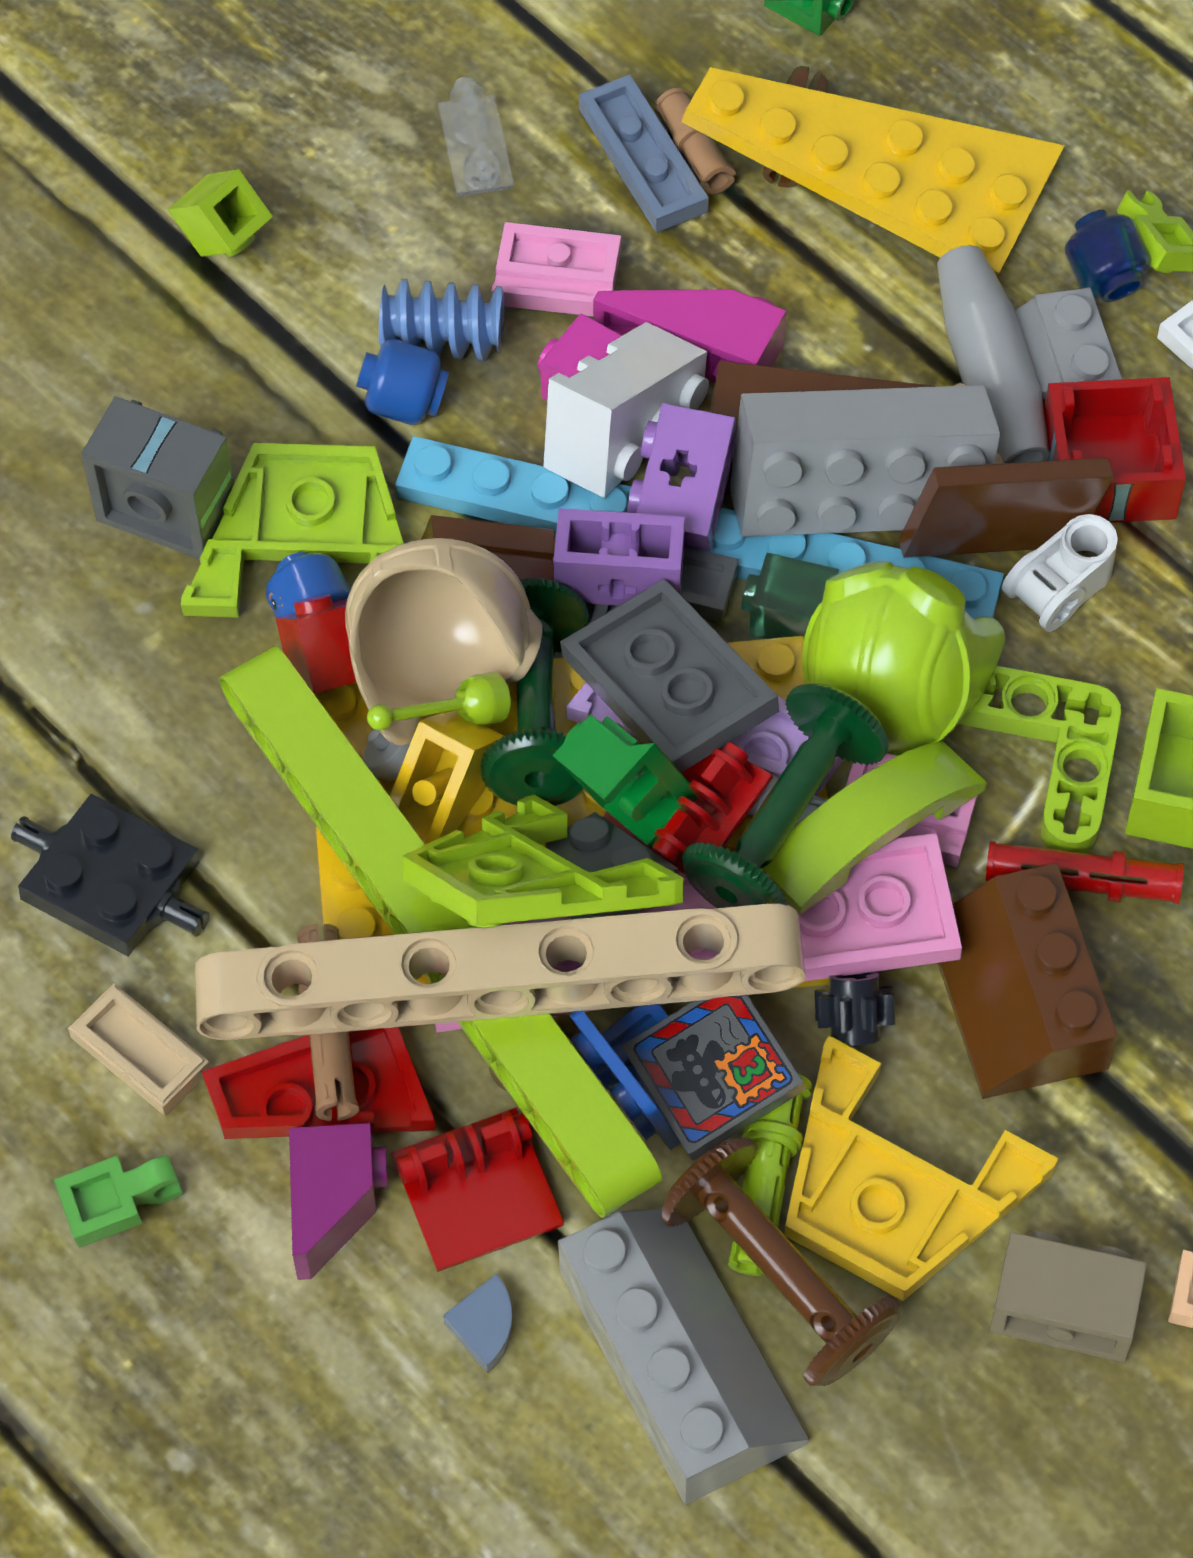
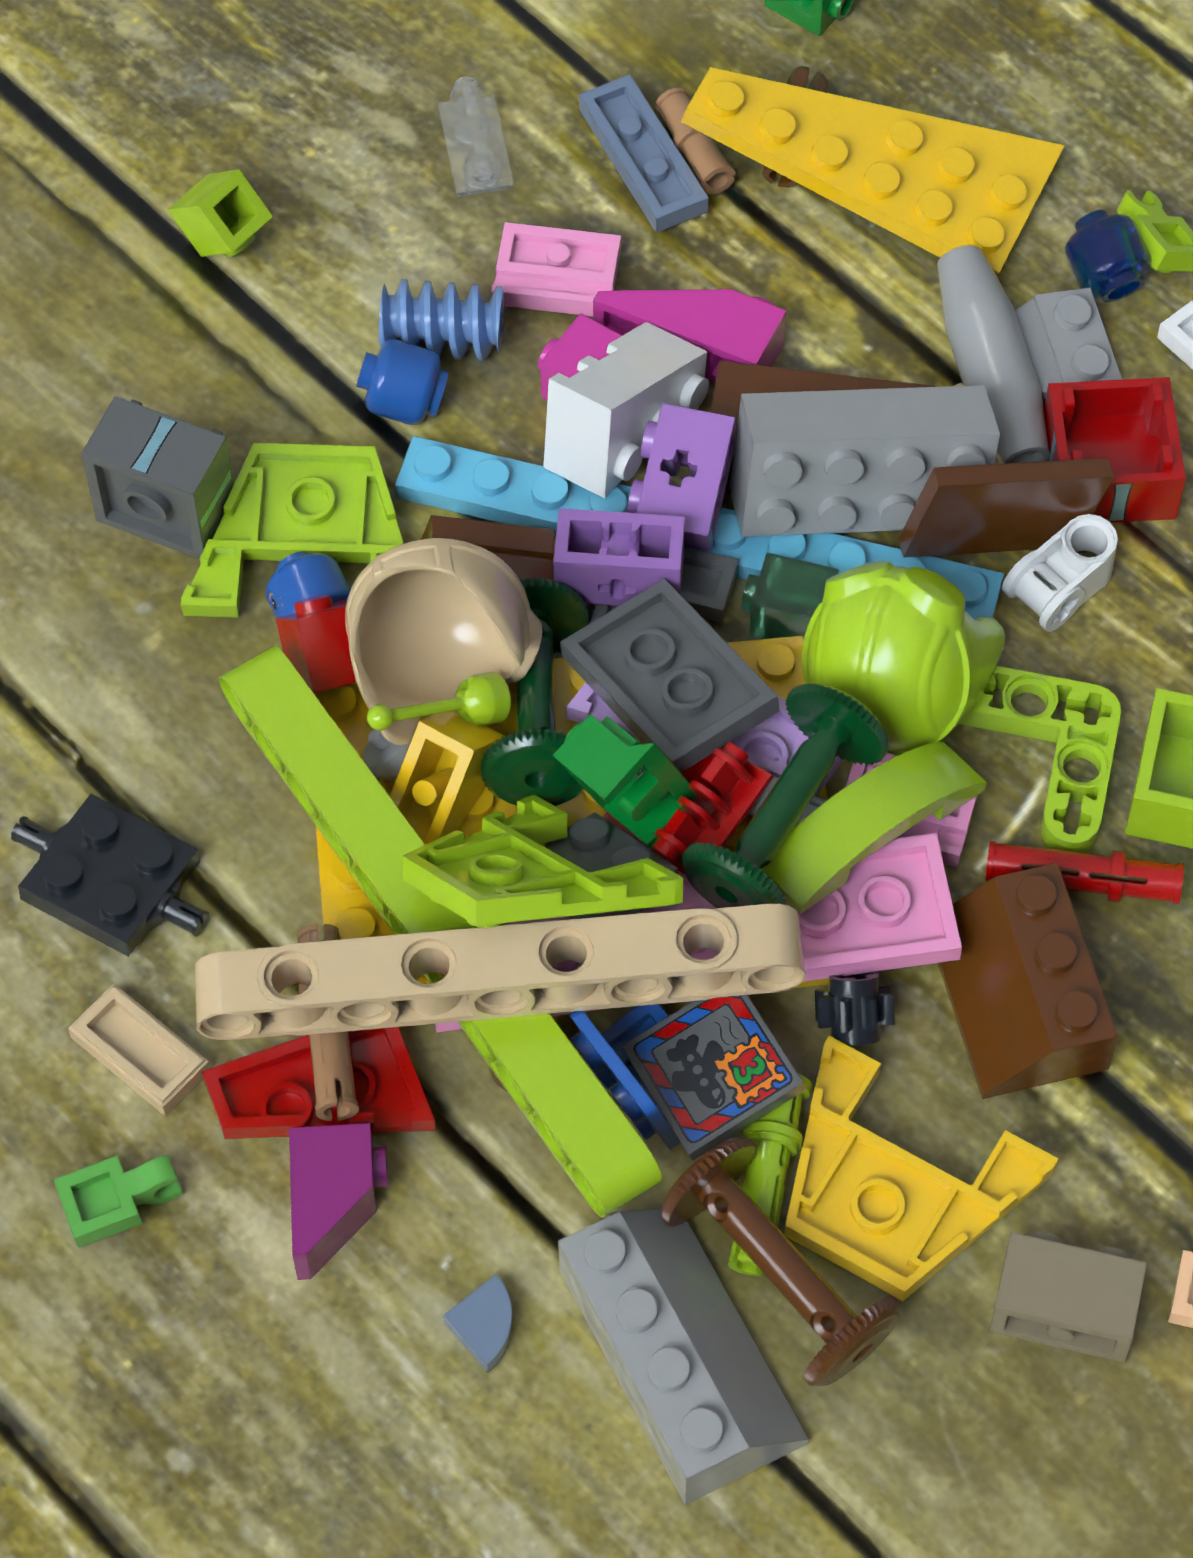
(477, 1189): red hinge -> none

